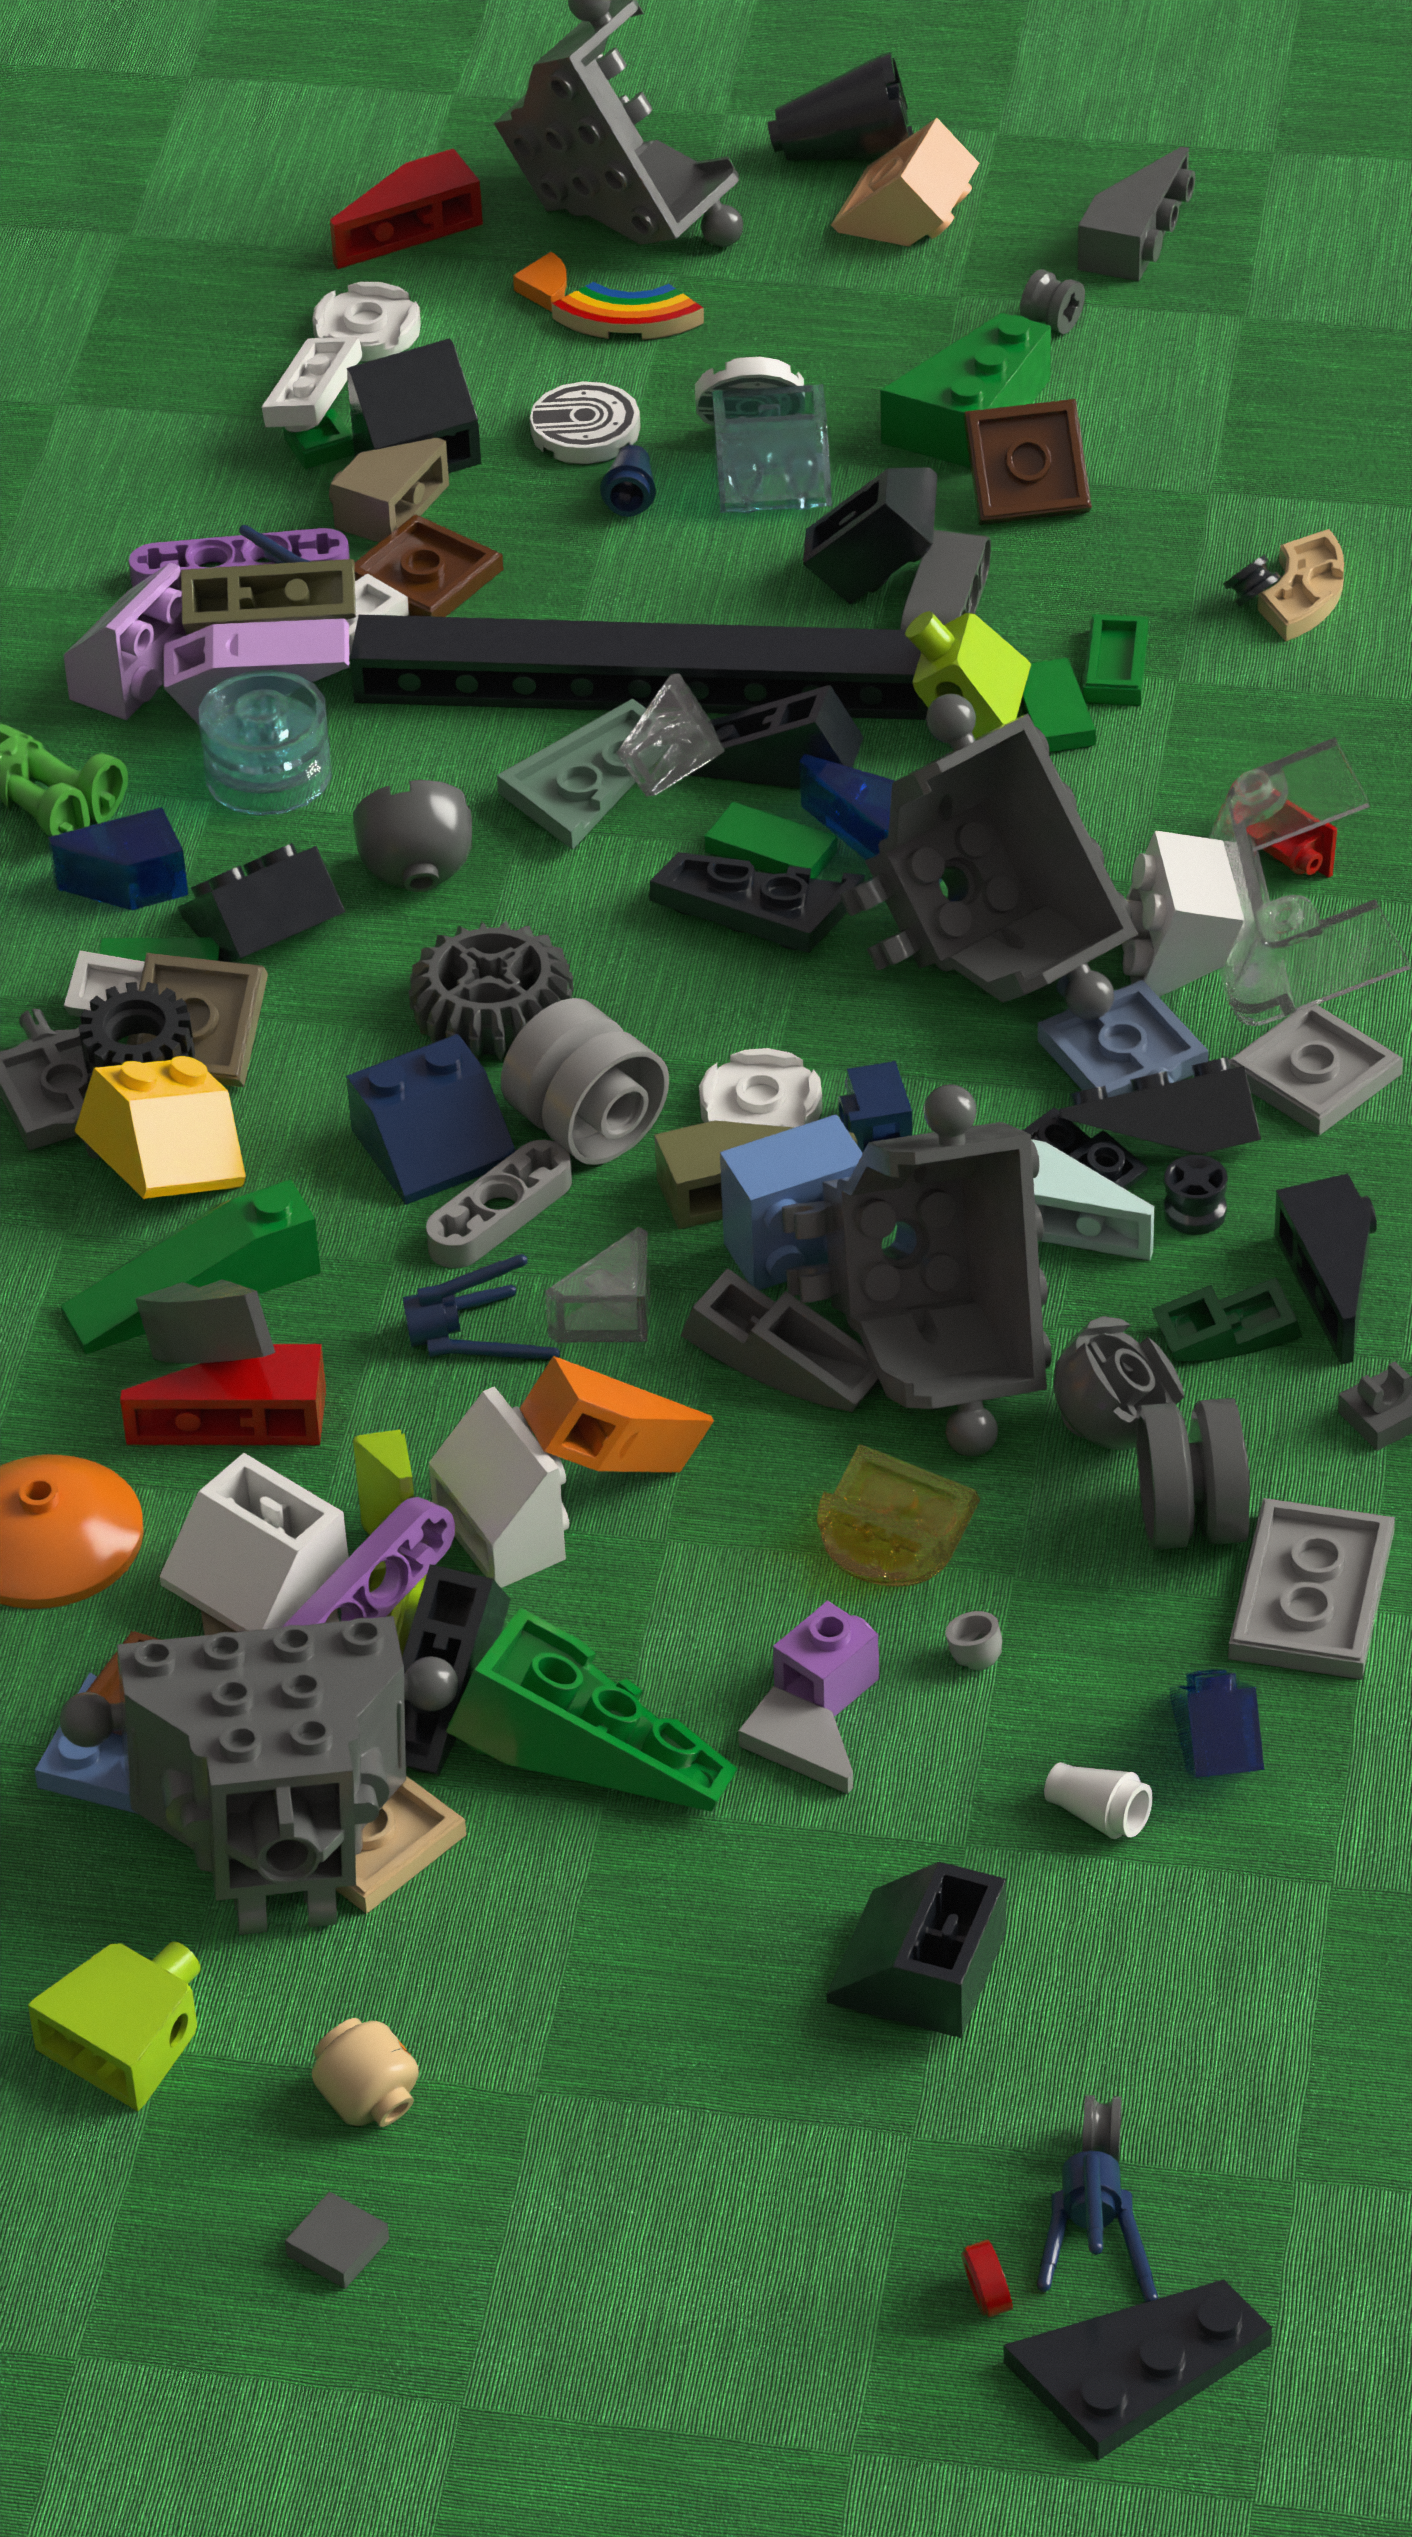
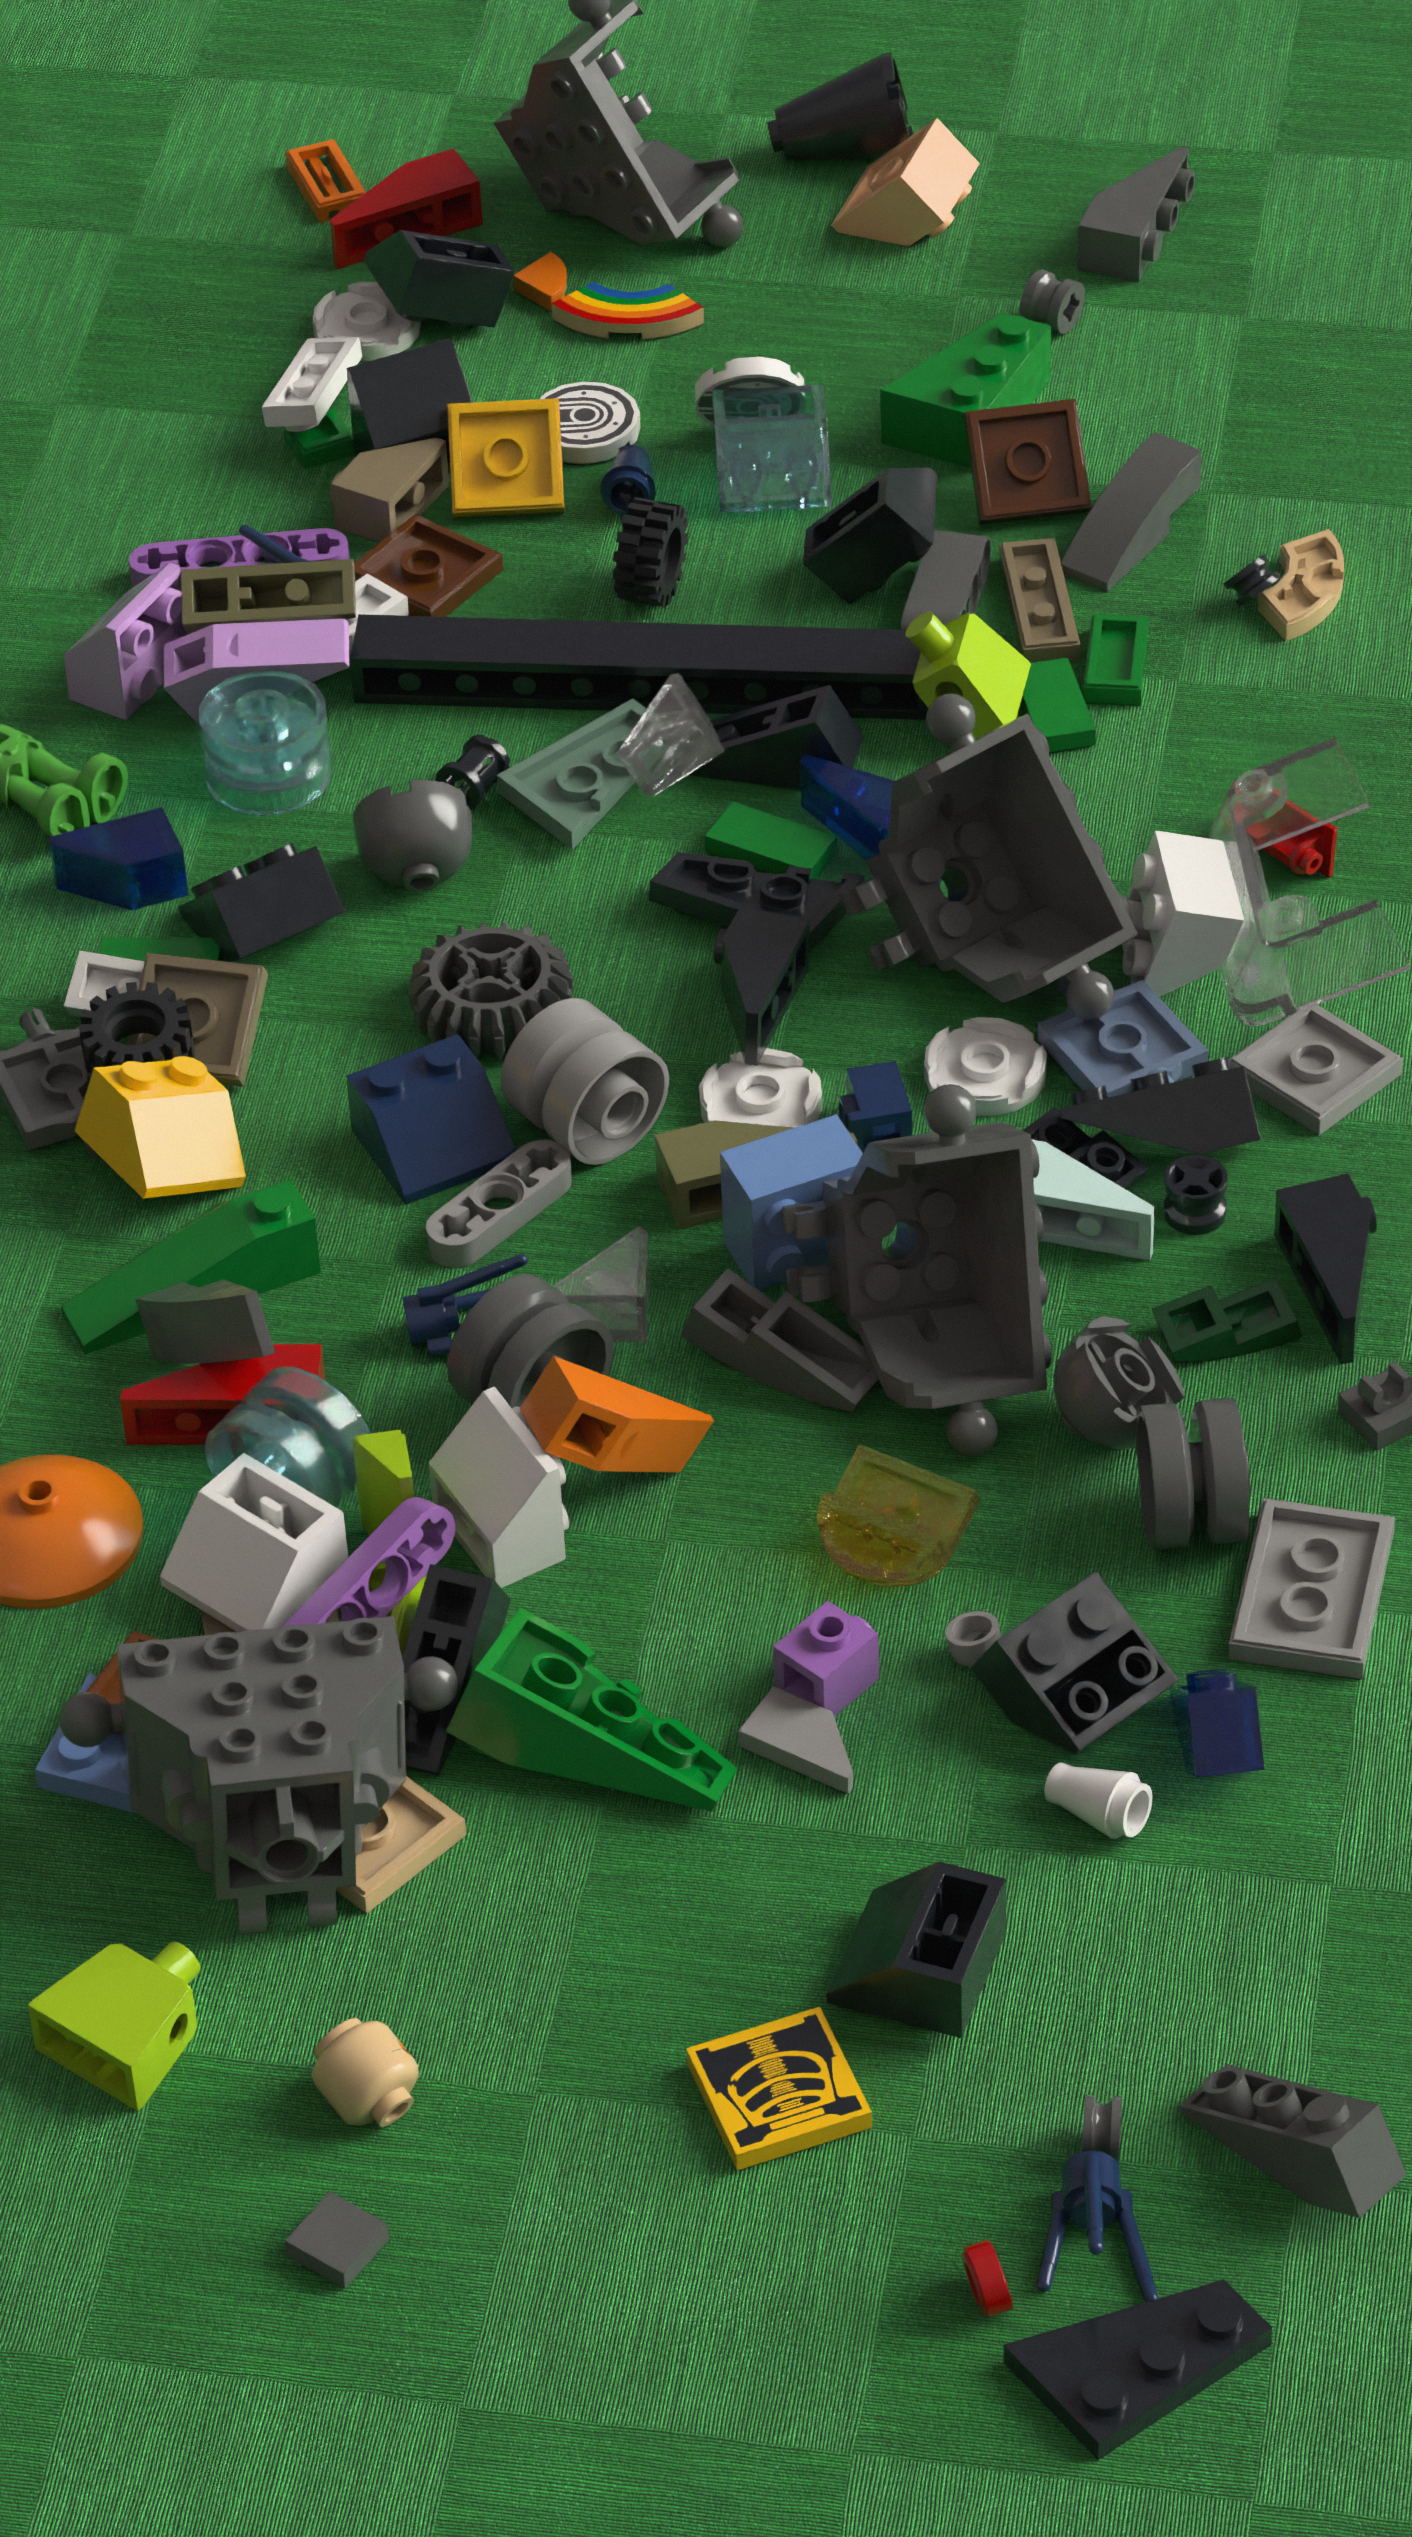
(296, 1429): none -> clear light blue wheel
(335, 200): none -> orange tile
(442, 278): none -> black slope
(470, 768): none -> black bush
(506, 457): none -> yellow tile
(517, 1333): none -> dark grey wheel
(650, 552): none -> black tyre
(762, 969): none -> black slope
(779, 2088): none -> tile
(991, 1061): none -> white tile
(1039, 600): none -> dark tan tile
(1074, 1668): none -> black slope
(1133, 512): none -> dark grey slope
(1306, 2138): none -> dark grey slope

